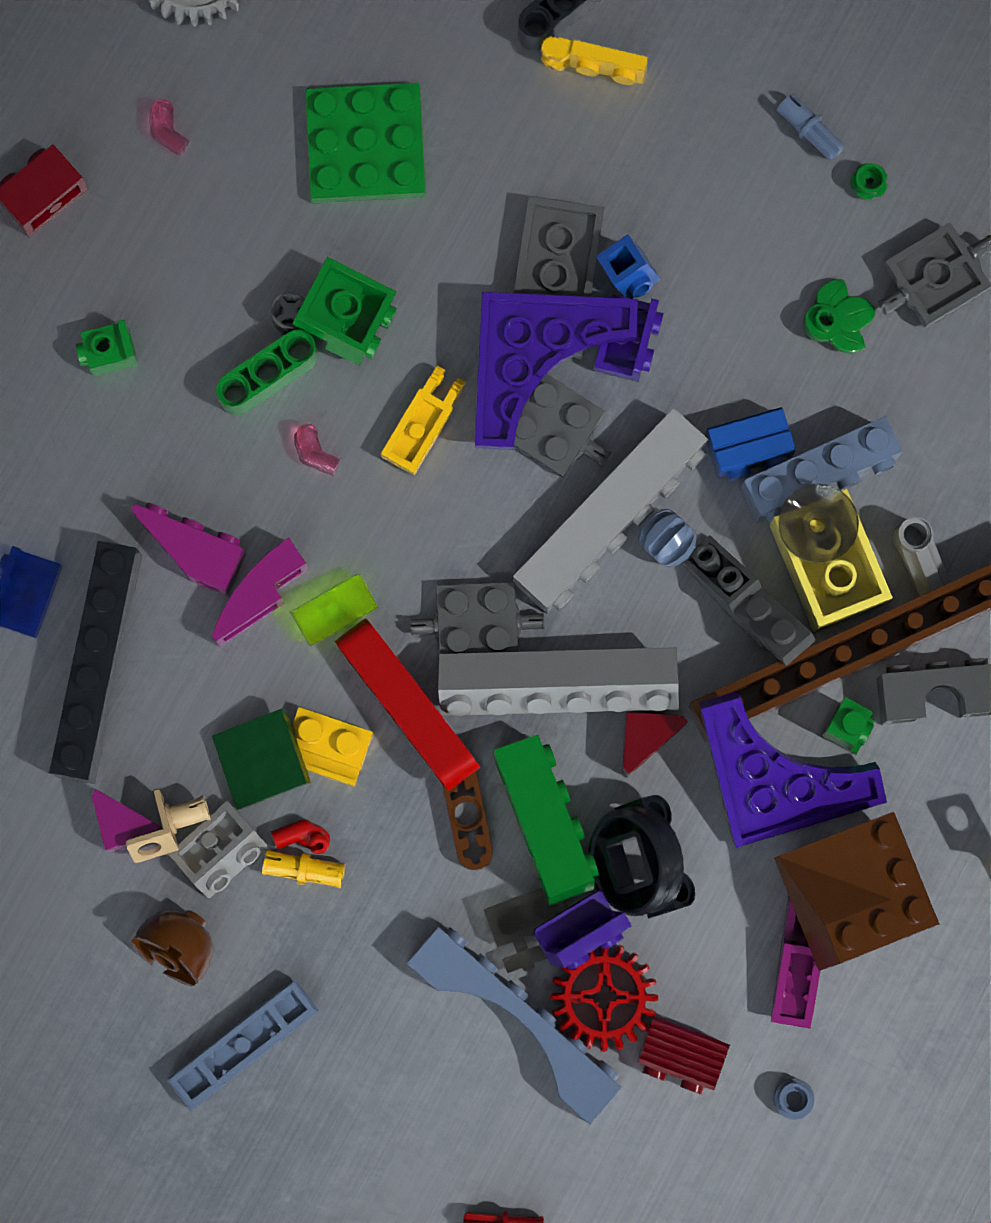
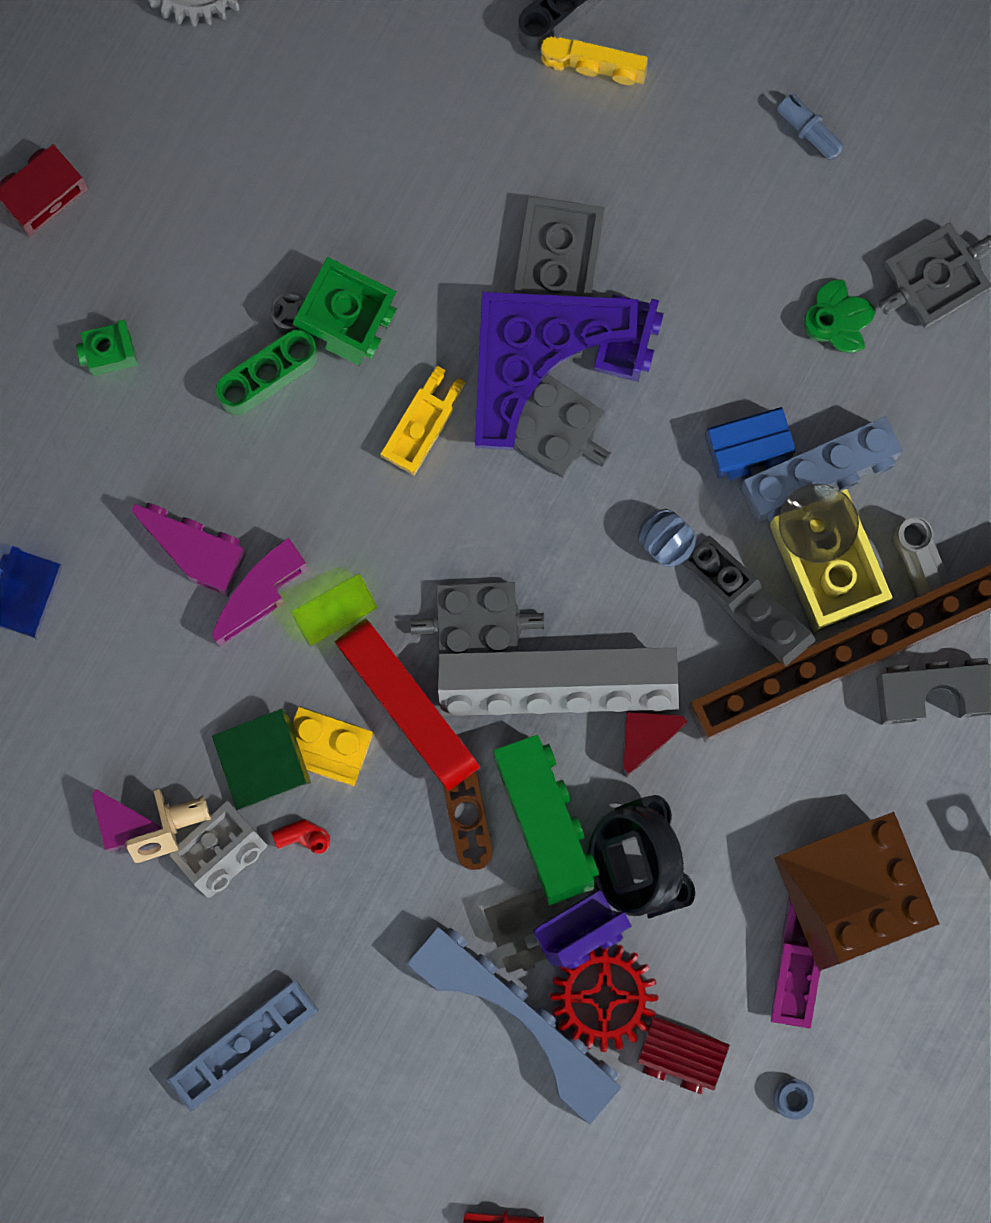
(89, 683): black arch -> none
(162, 127): clear pink arm -> none
(176, 943): reddish brown cylinder -> none
(303, 868): yellow pin -> none
(310, 450): clear pink arm -> none
(365, 143): green plate -> none
(610, 511): light grey brick -> none
(628, 268): blue brick -> none
(773, 792): dark purple plate -> none
(849, 725): green brick -> none
(873, 172): green plate -> none

